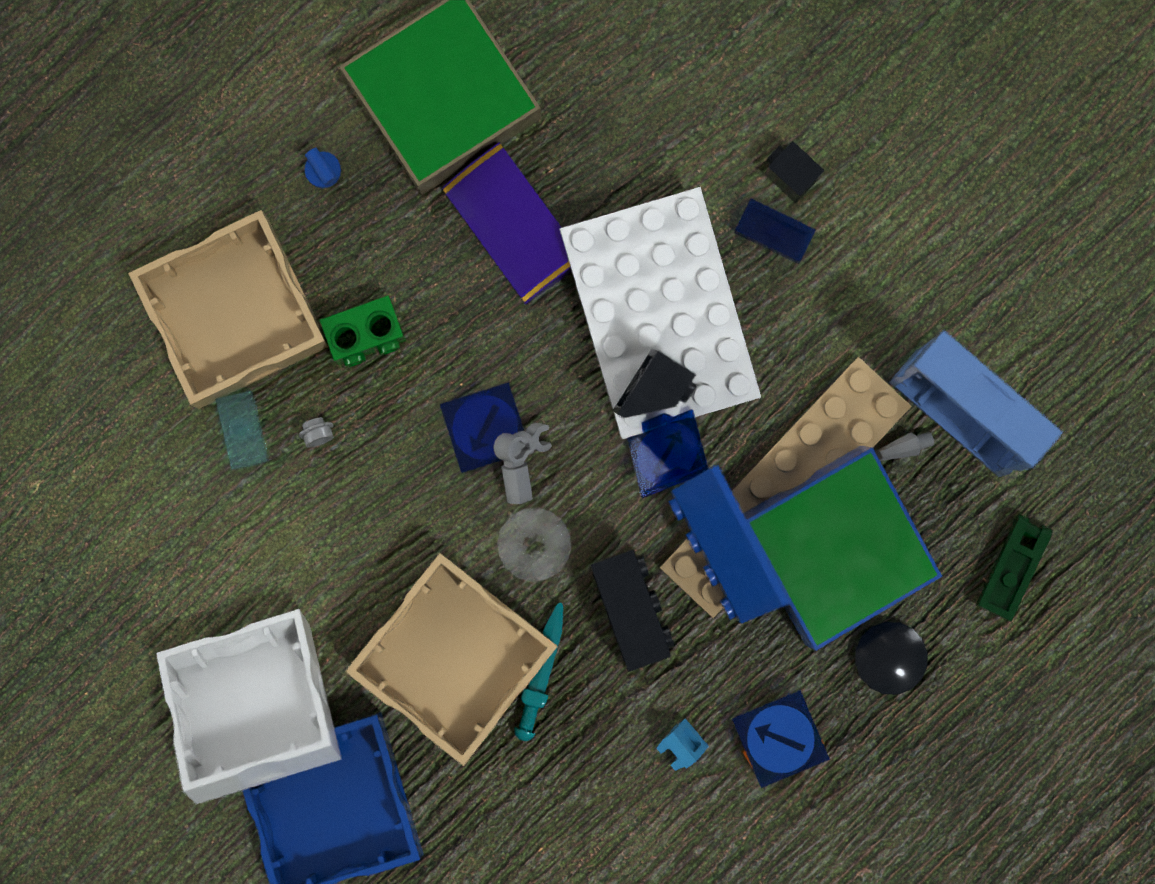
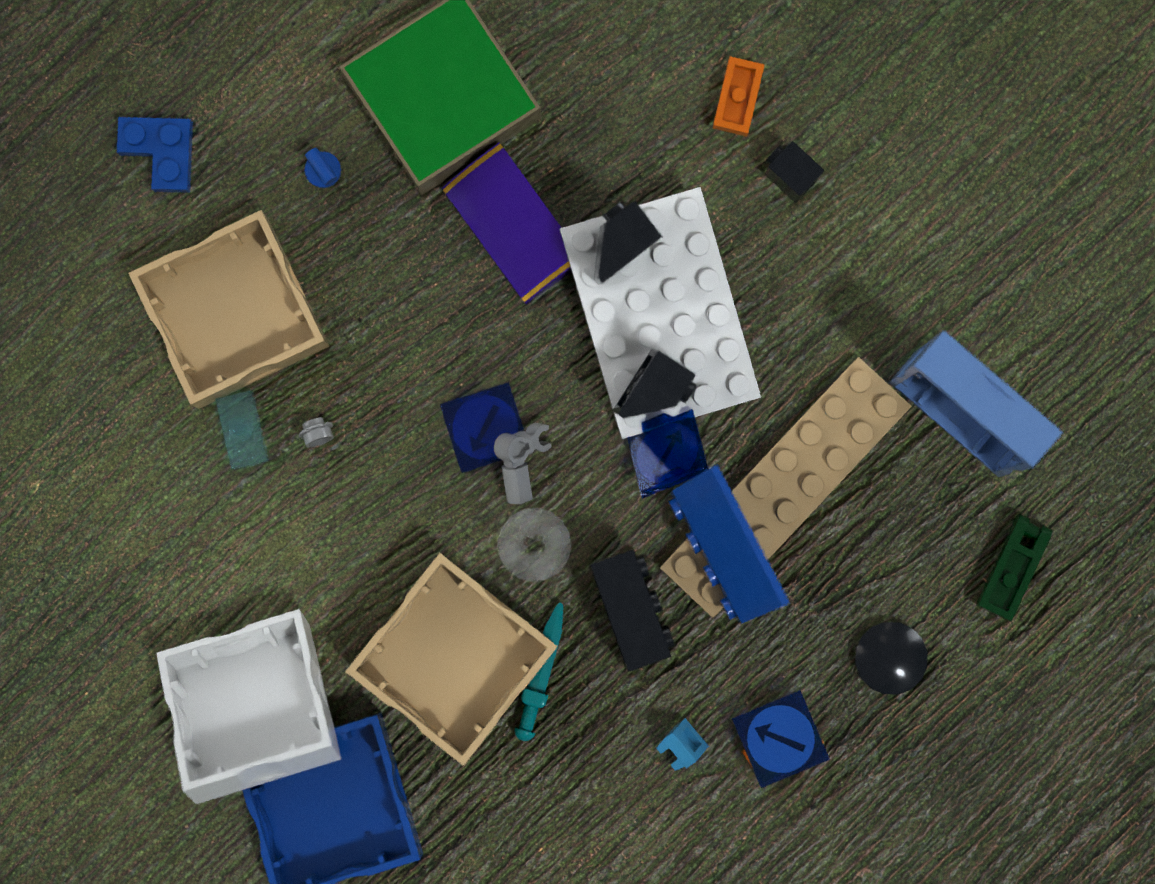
(169, 144): none -> blue plate
(361, 321): green brick -> none
(622, 239): none -> black slope
(738, 96): none -> orange plate
(774, 231): clear blue plate -> none
(841, 547): green tile -> none
(905, 446): light grey bar -> none

